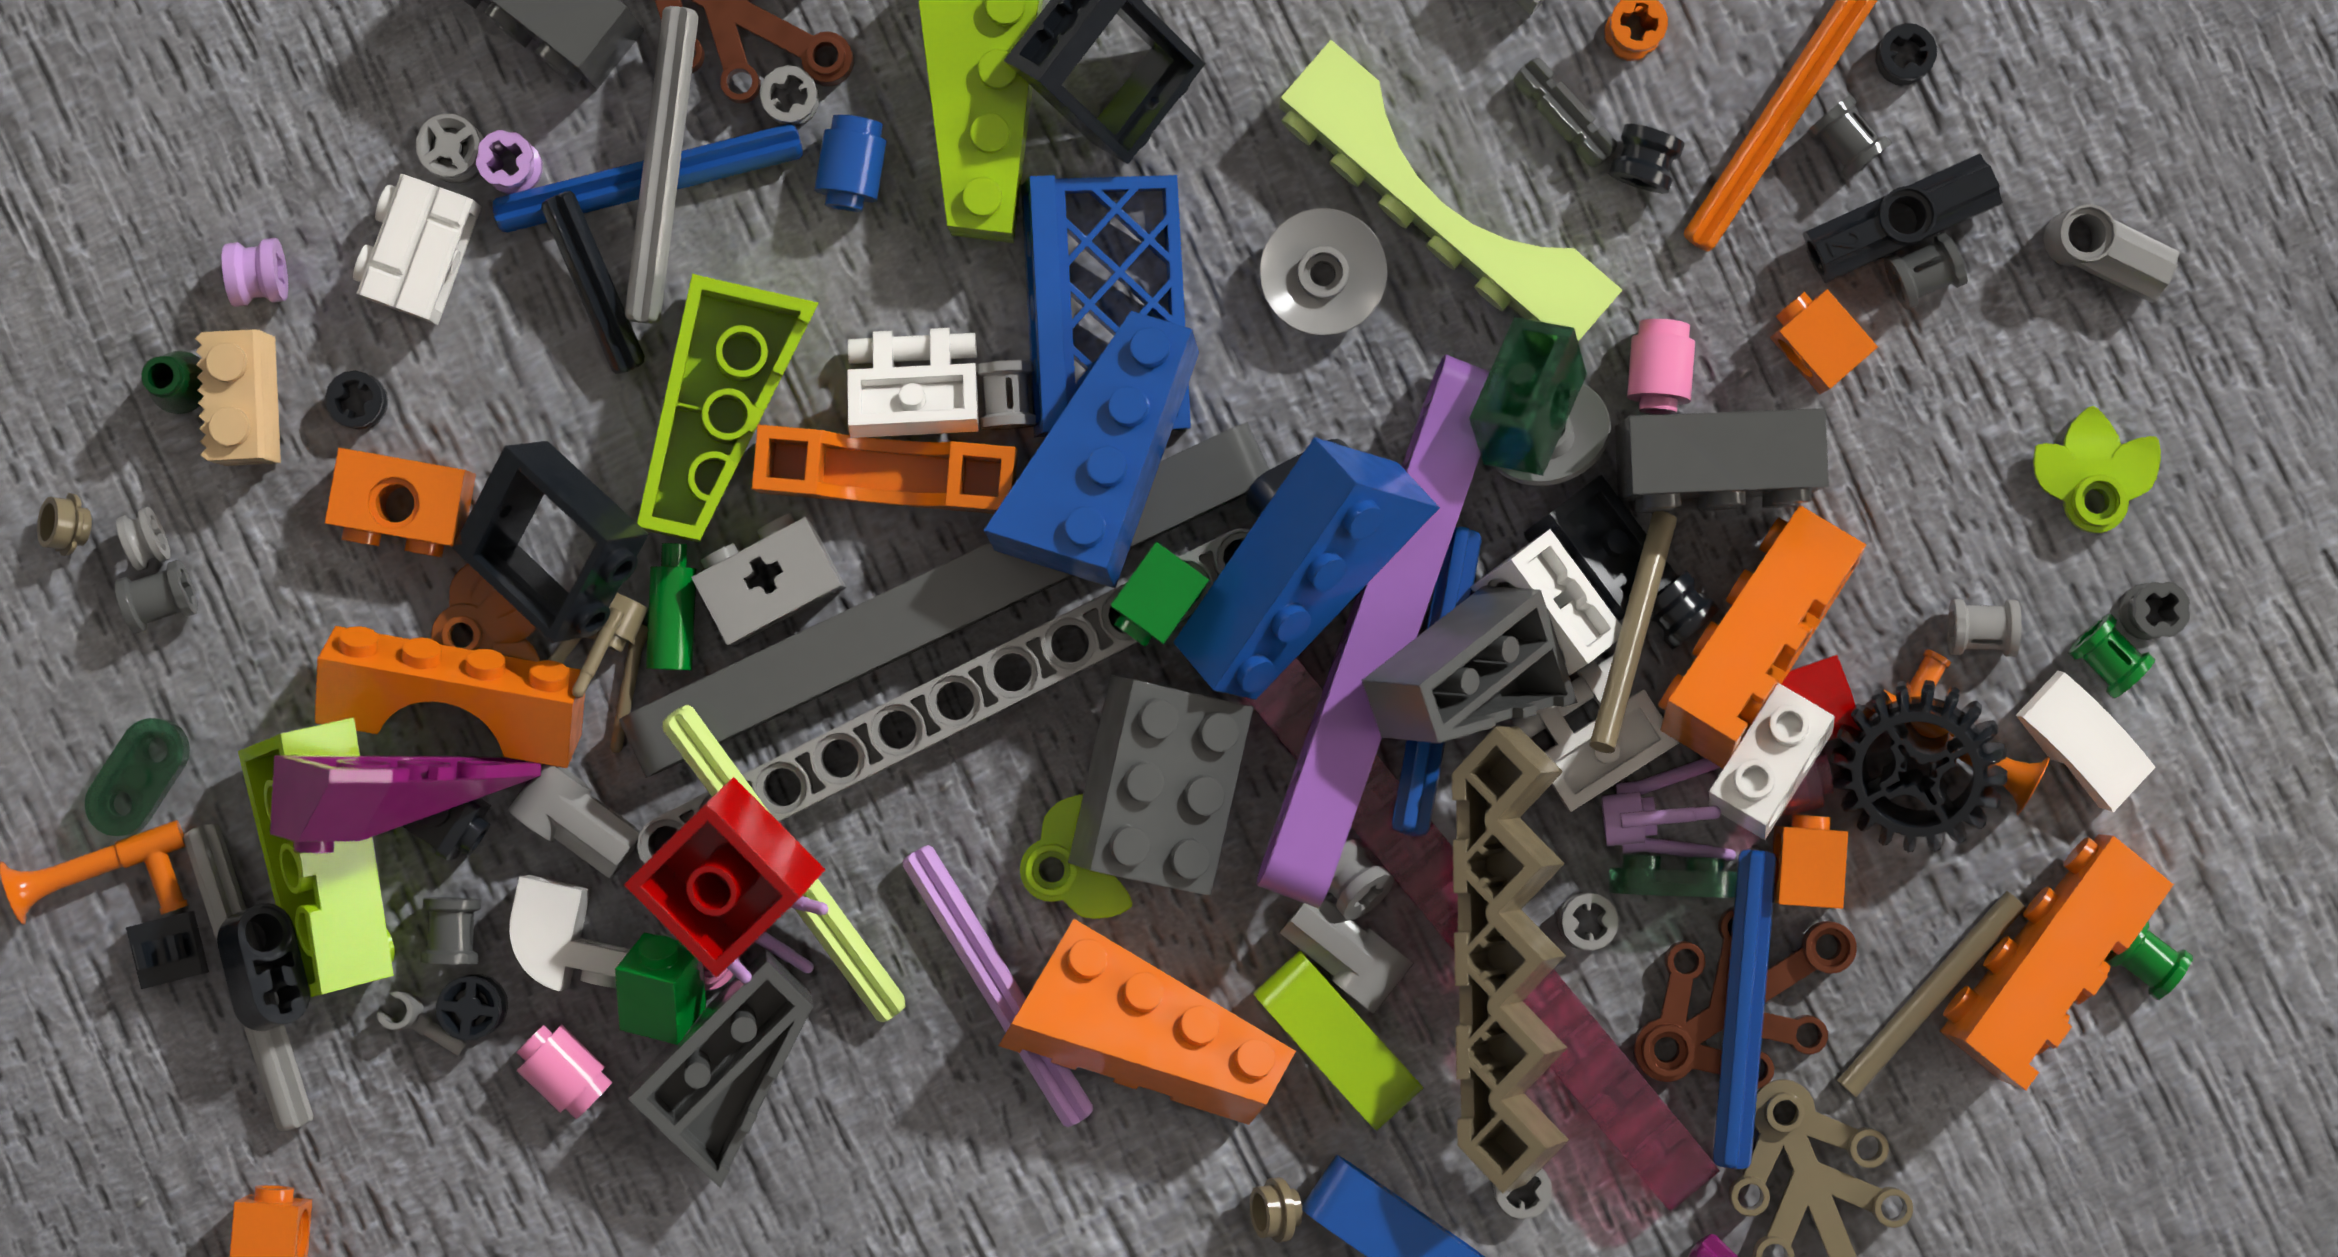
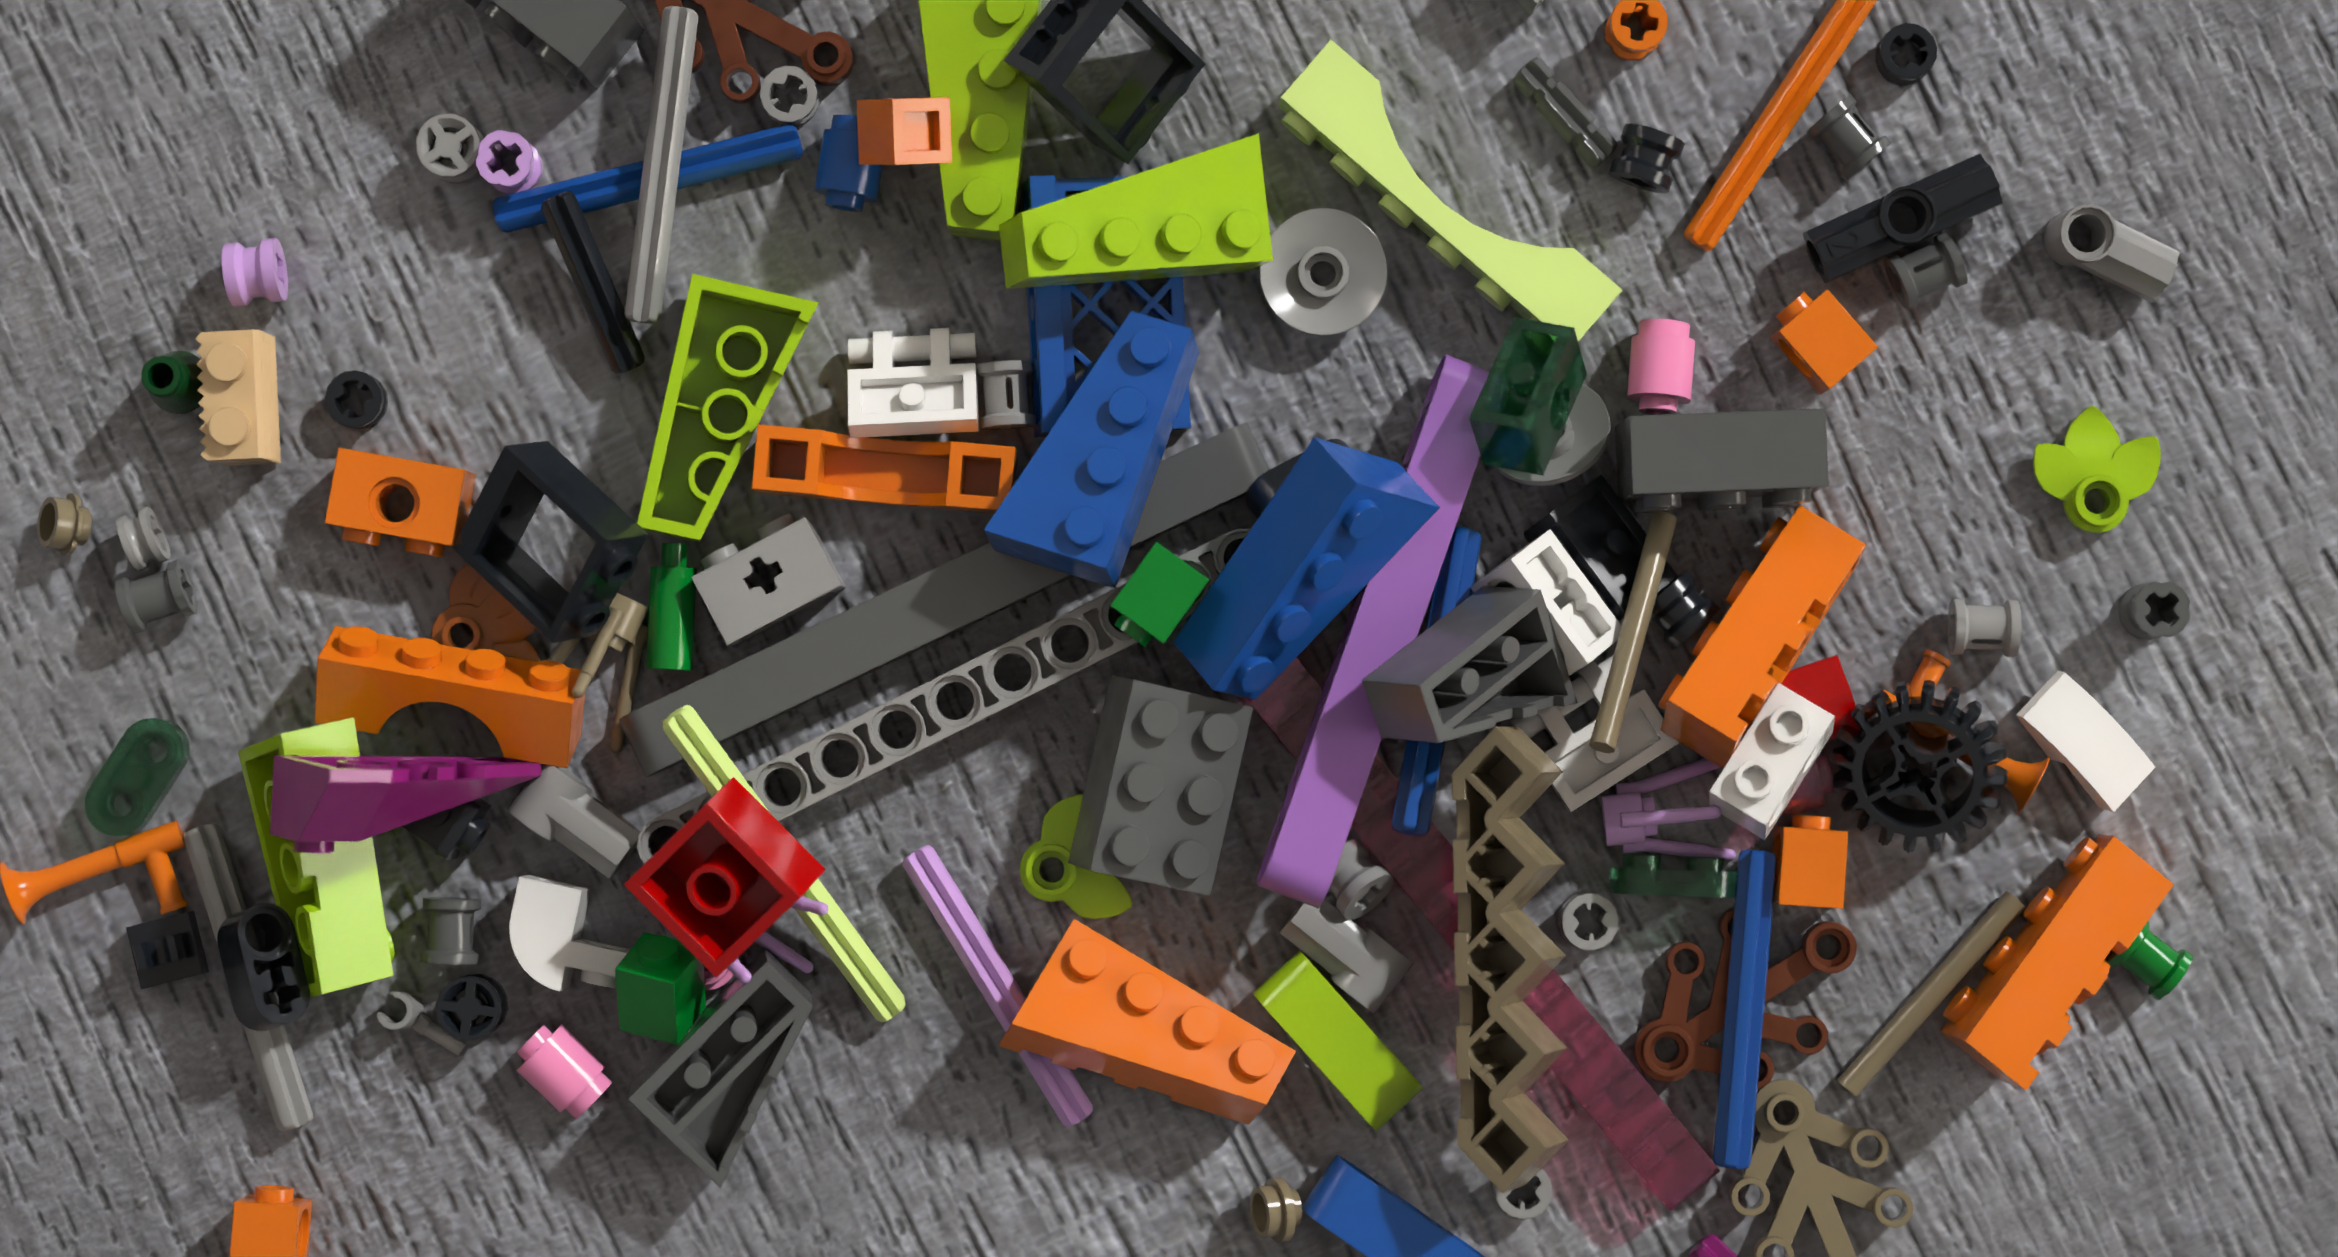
(416, 248): white brick -> none
(904, 131): none -> orange brick
(1161, 223): none -> lime wedge
(2111, 656): green bush -> none

